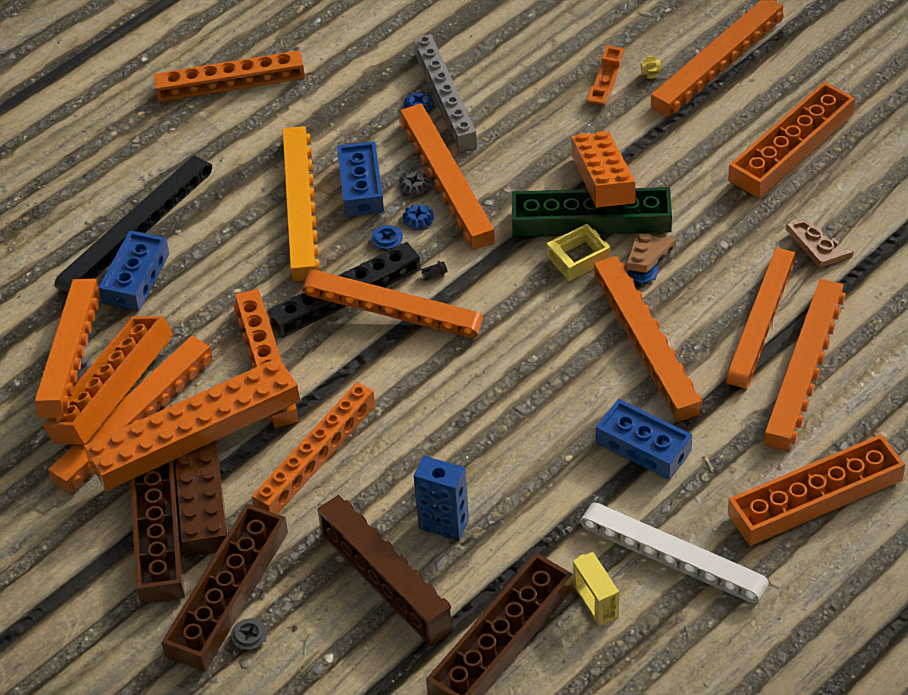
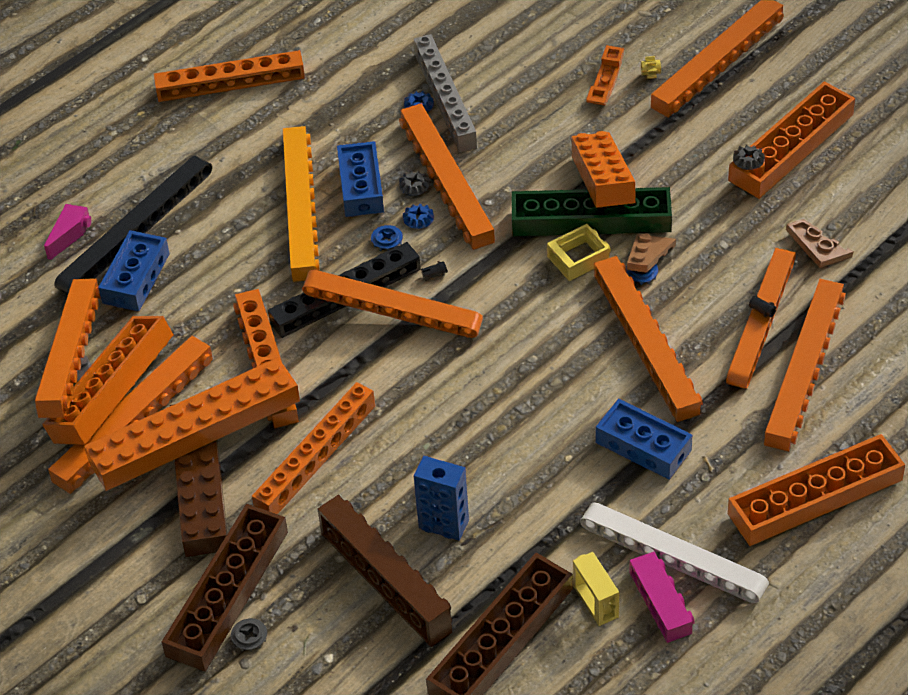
(67, 229): none -> dark pink slope
(157, 535): reddish brown brick -> none
(661, 597): none -> dark pink brick
(747, 162): none -> dark grey gear
(762, 306): none -> black pin

